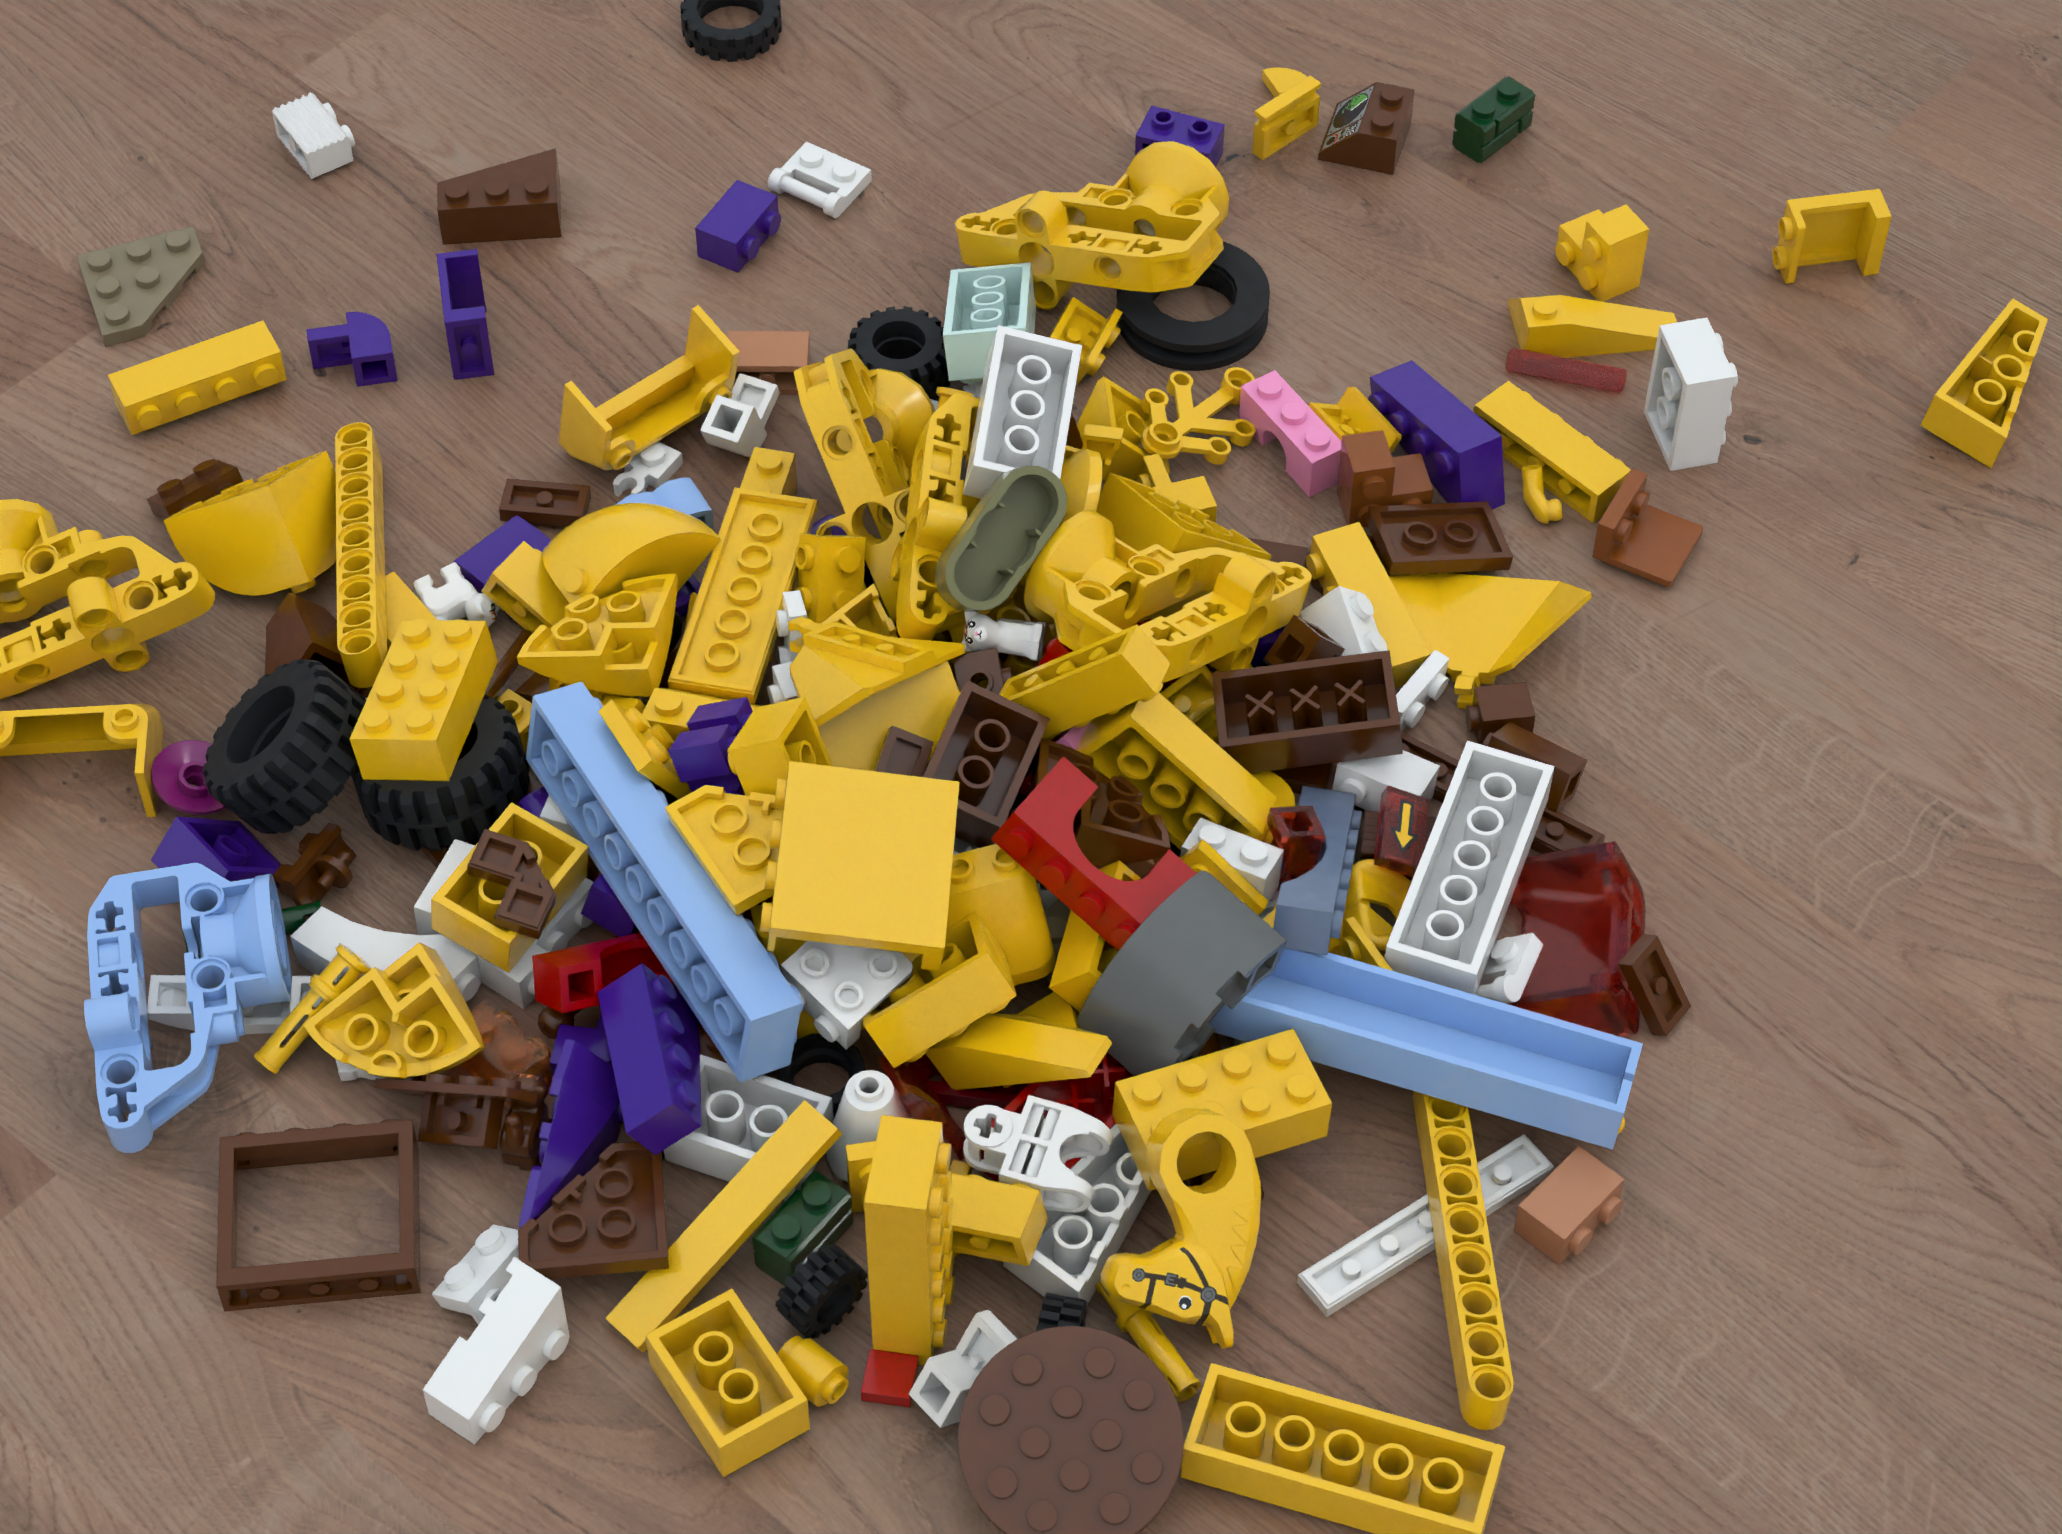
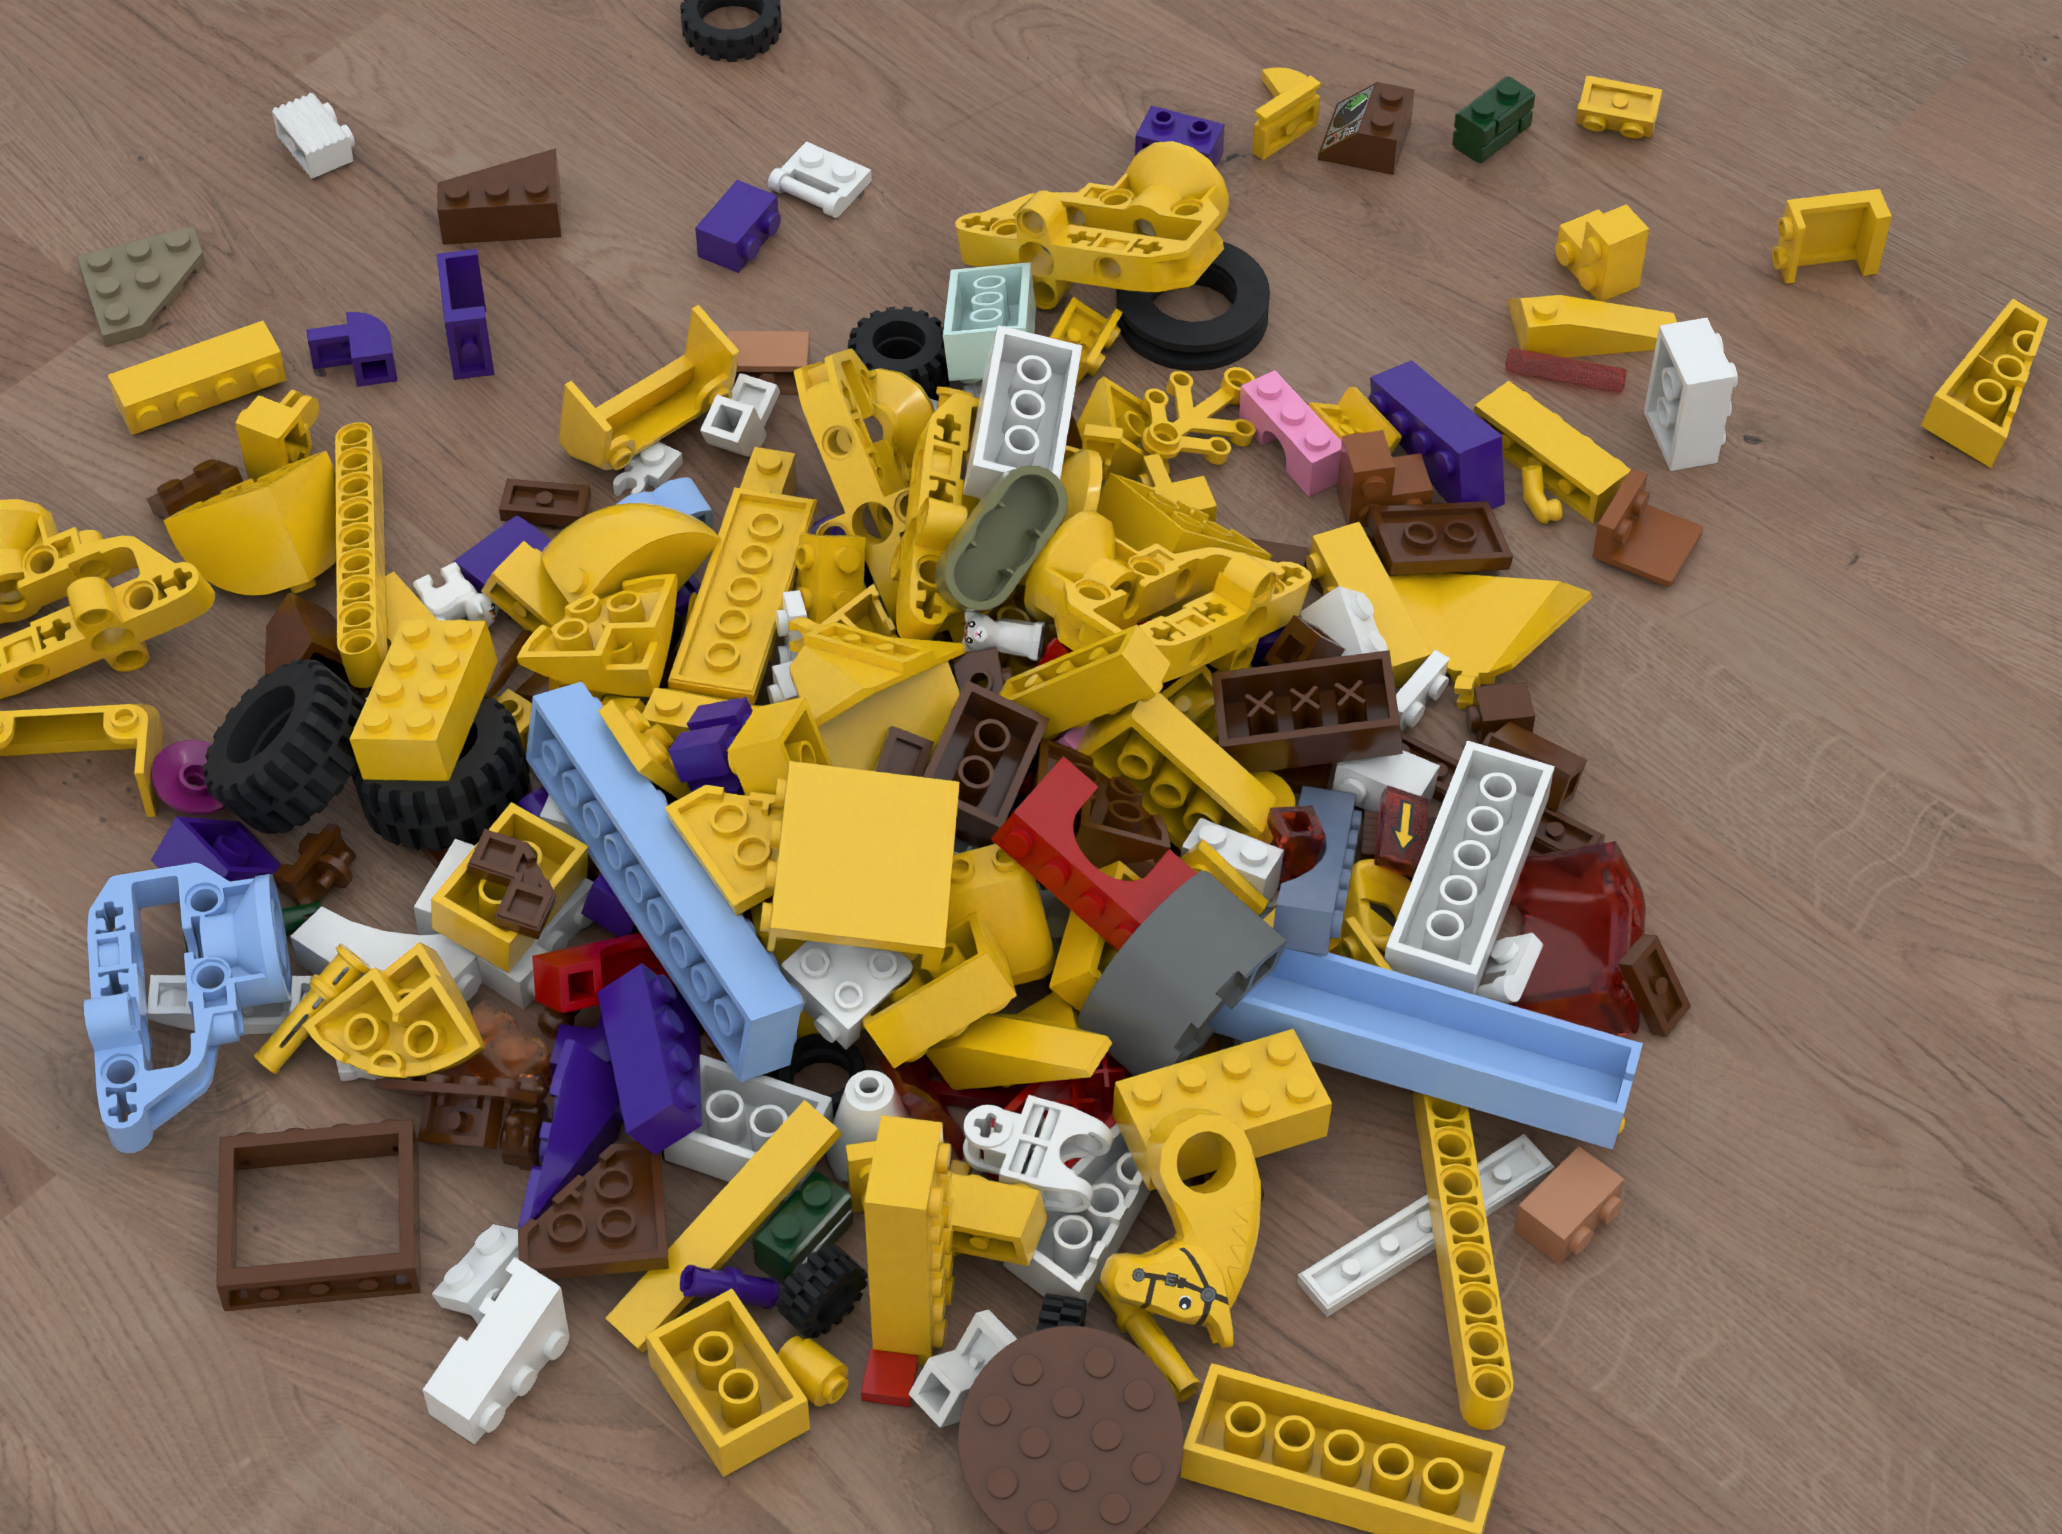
(276, 432): none -> yellow brick
(712, 1283): none -> dark purple pin
(1618, 107): none -> yellow bracket

